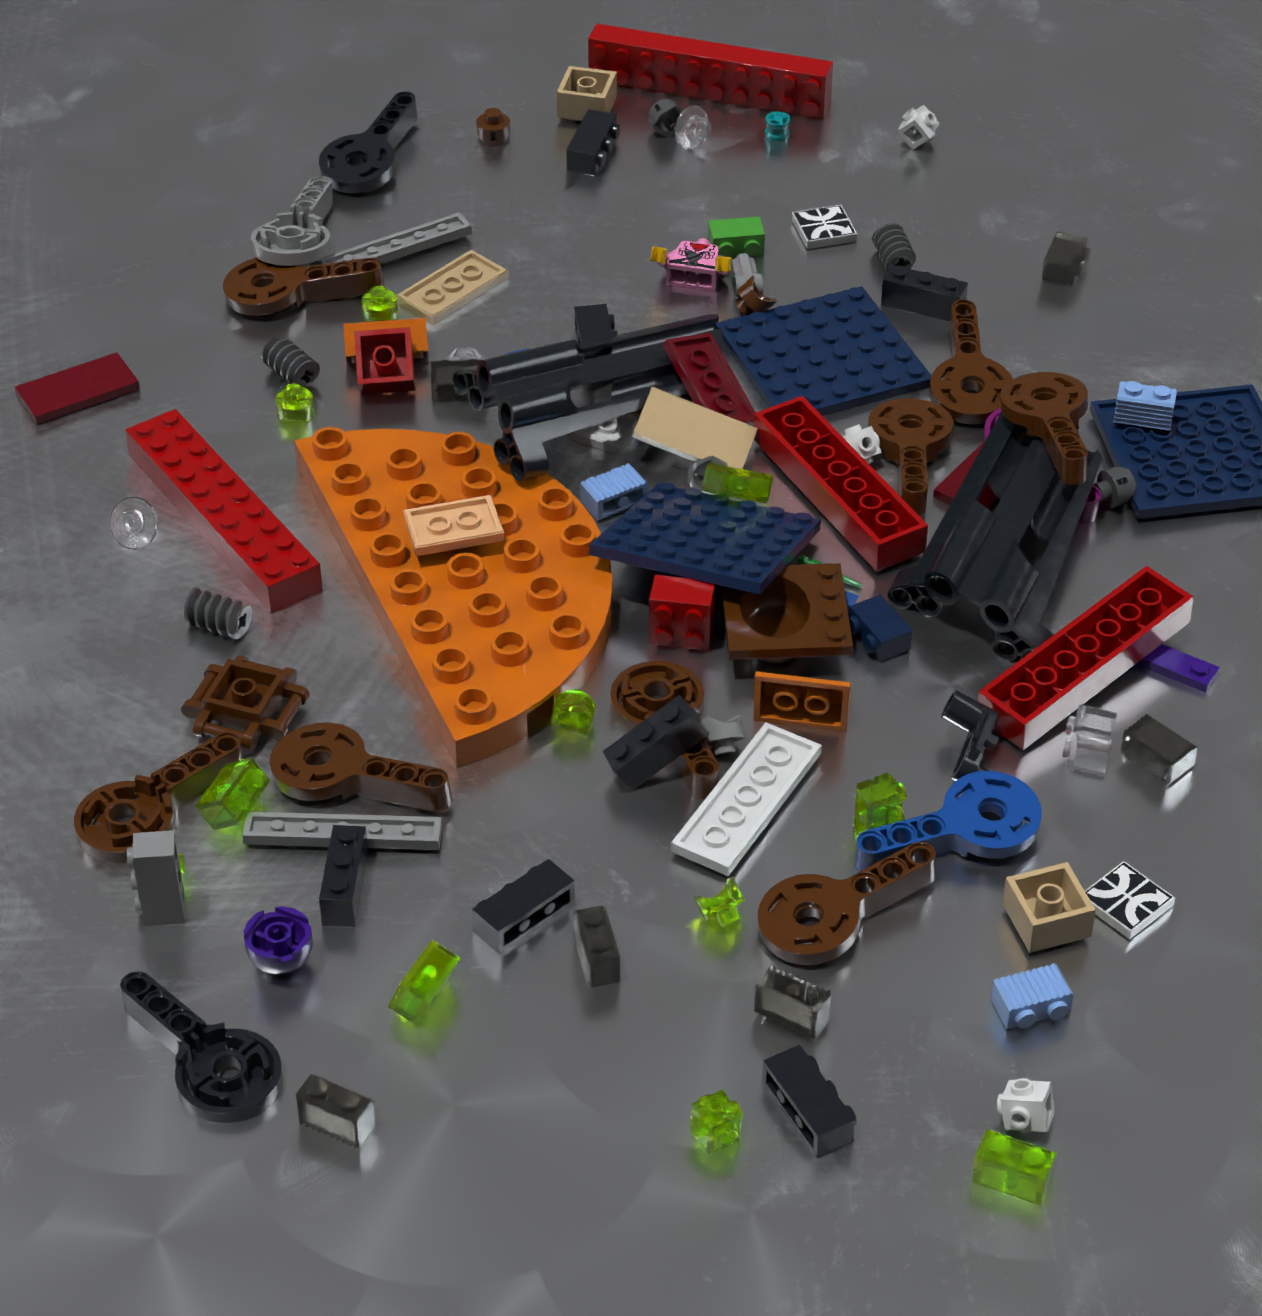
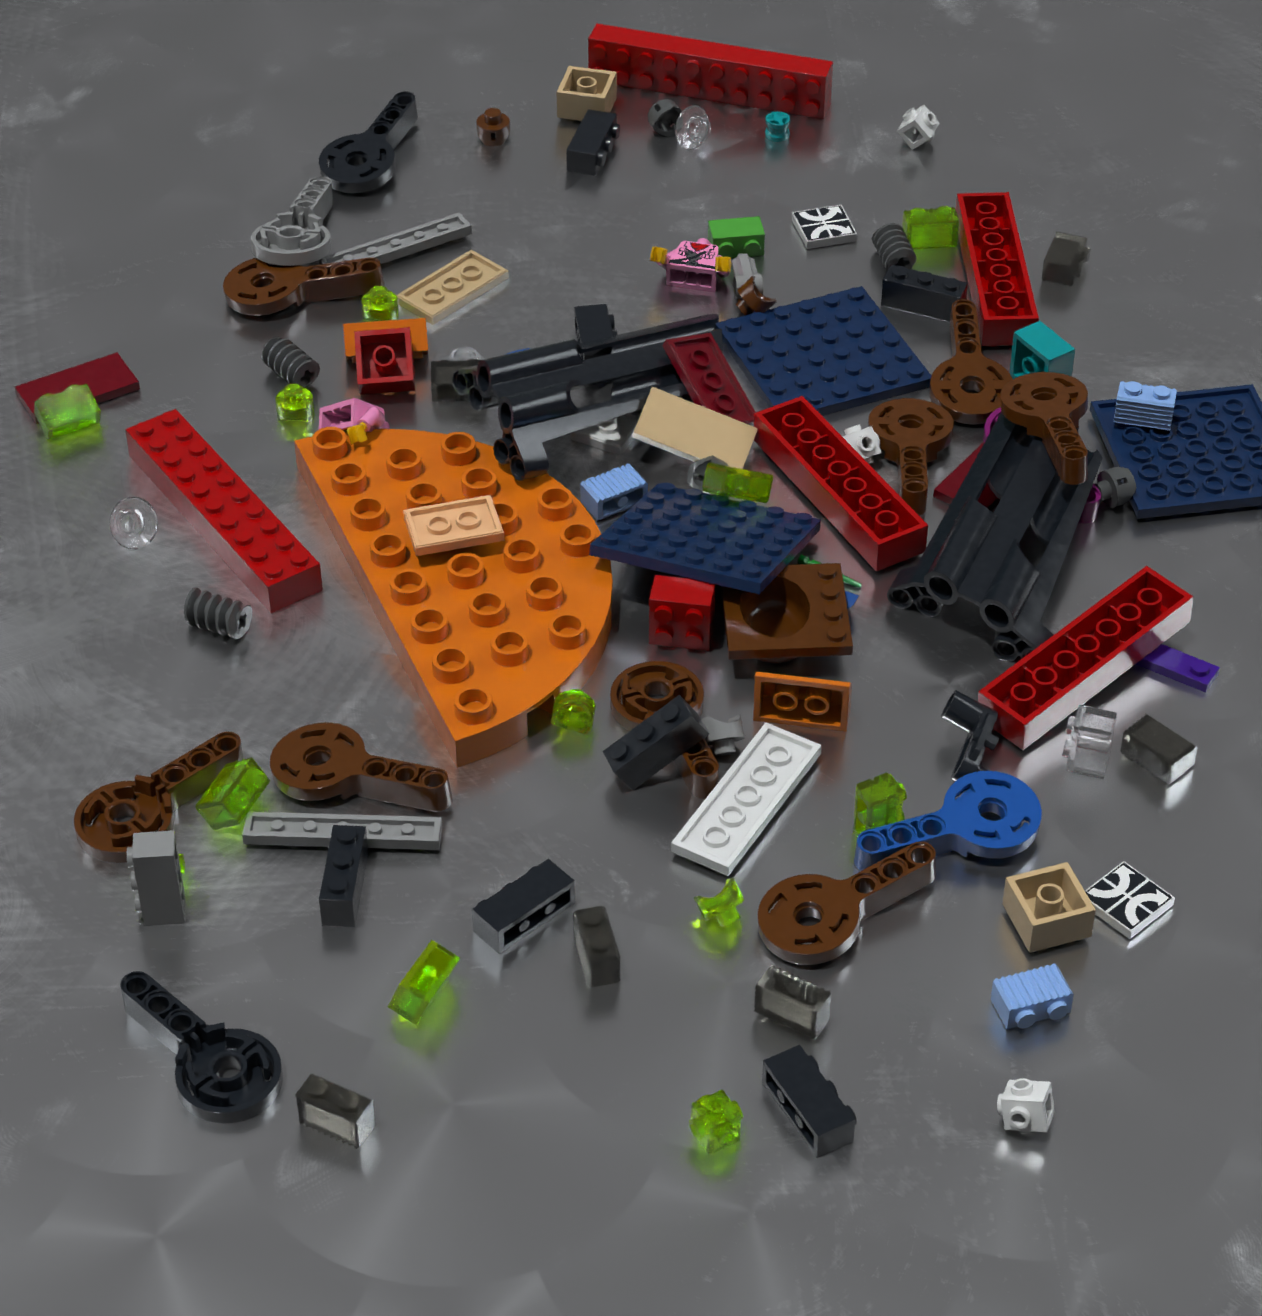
(67, 411): none -> clear neon green brick
(243, 700): reddish brown brick -> none
(278, 940): dark purple cylinder -> none
(354, 418): none -> bright pink torso
(880, 628): dark blue brick -> none
(931, 227): none -> clear neon green brick
(995, 266): none -> red brick
(1013, 1167): clear neon green brick -> none
(1040, 350): none -> teal brick

